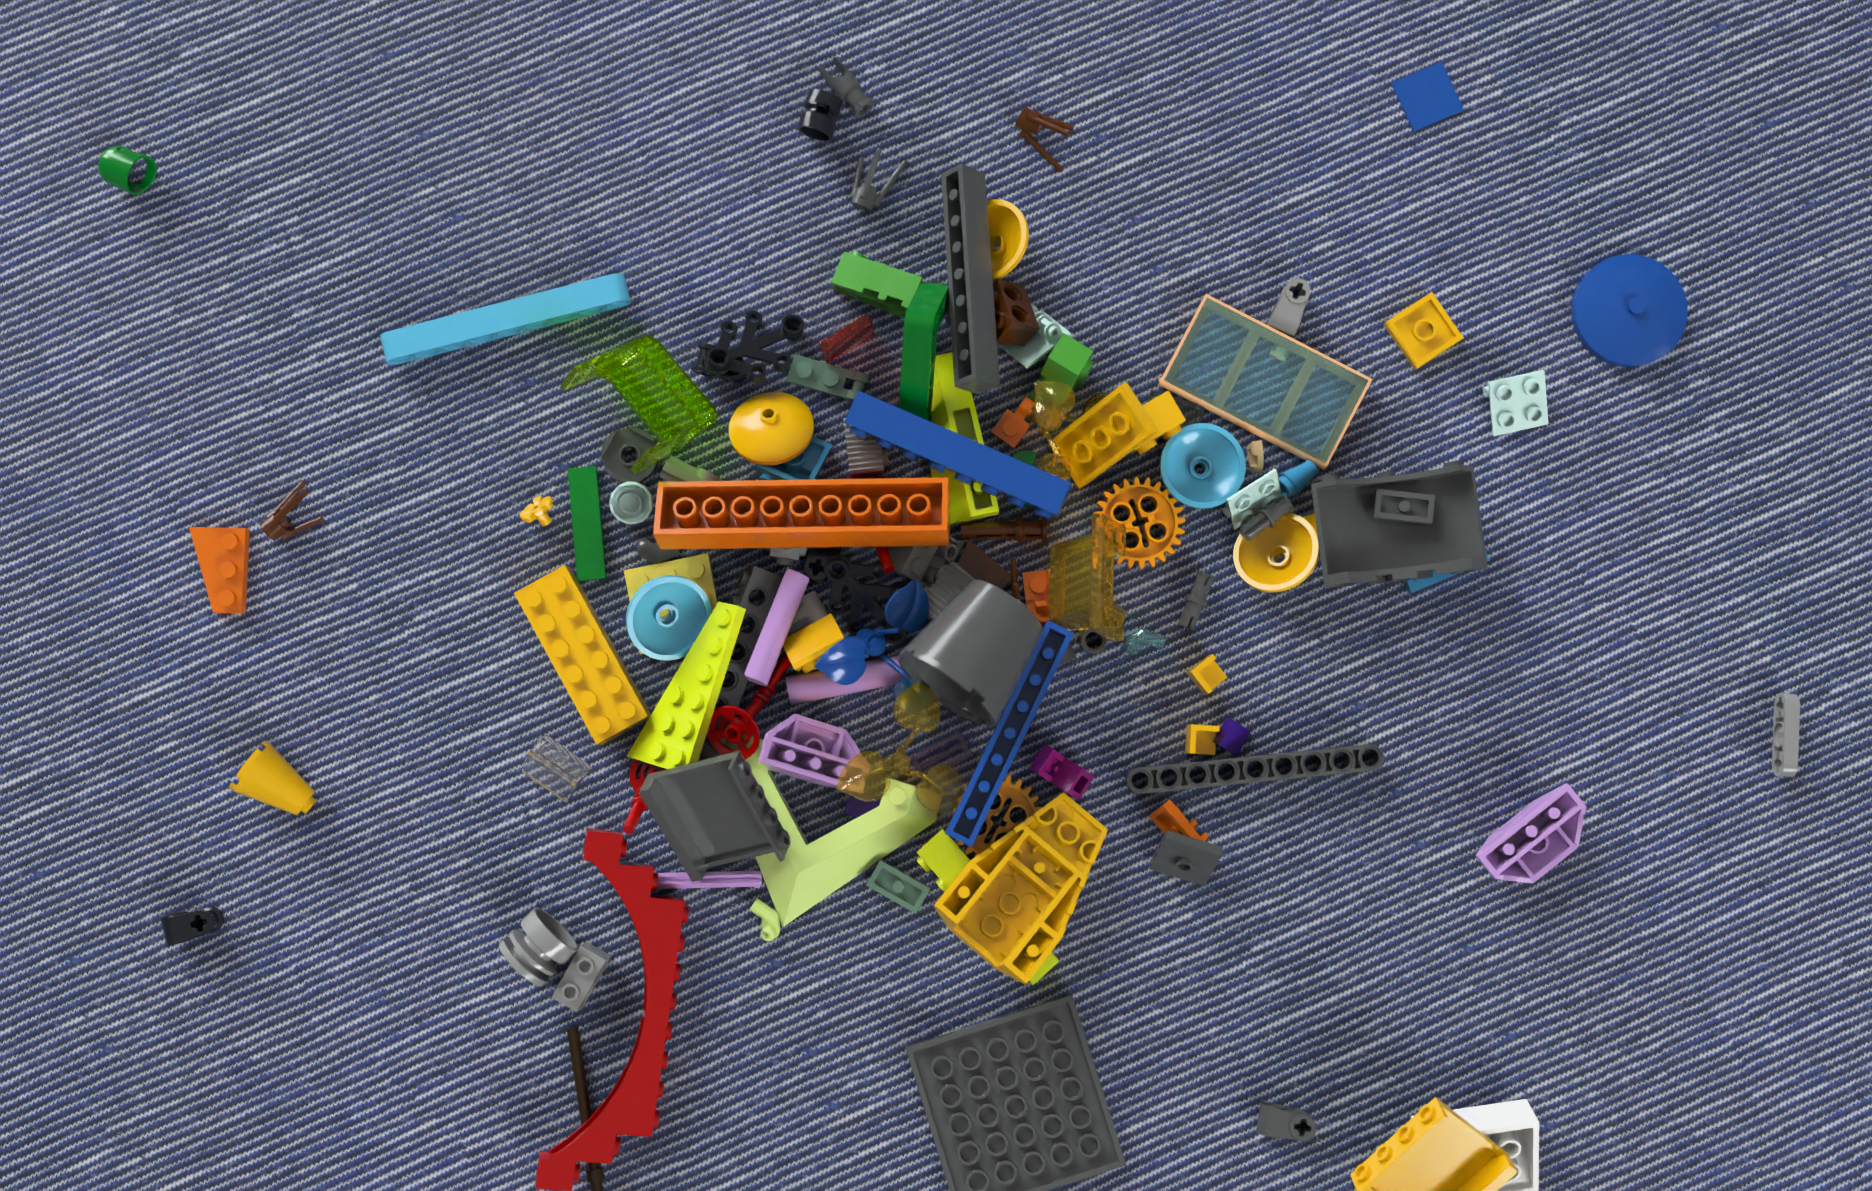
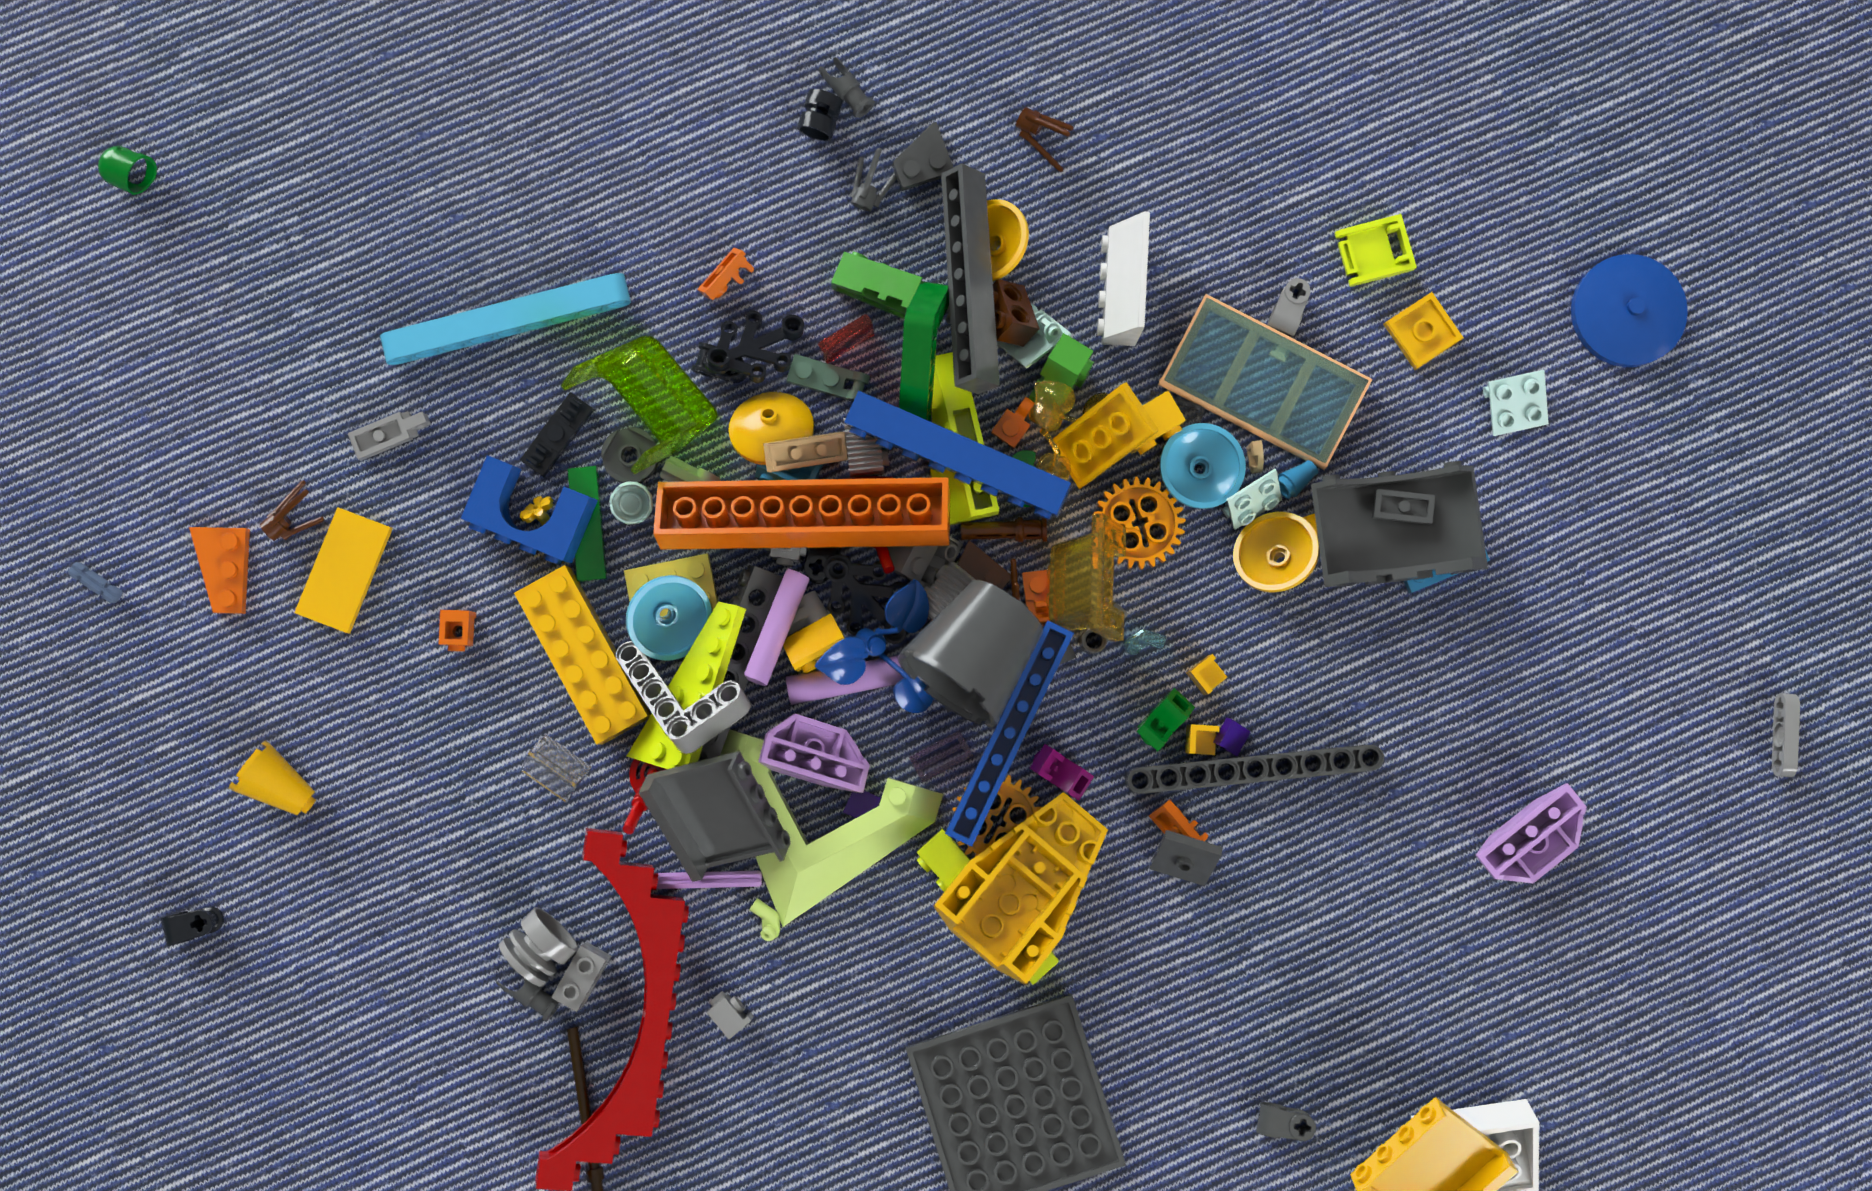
(95, 582): none -> sand blue axle
(343, 570): none -> yellow tile
(387, 433): none -> light grey hinge
(449, 622): none -> orange brick
(489, 510): none -> blue arch
(535, 997): none -> dark grey piece
(557, 434): none -> black plate
(652, 552): dark grey arm -> none
(697, 723): none -> light grey beam
(717, 281): none -> orange plate
(728, 1014): none -> light grey brick
(746, 722): red dish -> none
(805, 451): none -> tan tile
(868, 775): clear yellow plant -> none
(898, 886): sand green plate -> none
(922, 160): none -> dark grey wing
(1125, 281): none -> white slope
(1165, 719): none -> green brick
(1196, 600): dark grey pin -> none
(1266, 517): dark grey axle -> none
(1369, 251): none -> neon yellow container
(1427, 96): blue piece -> none

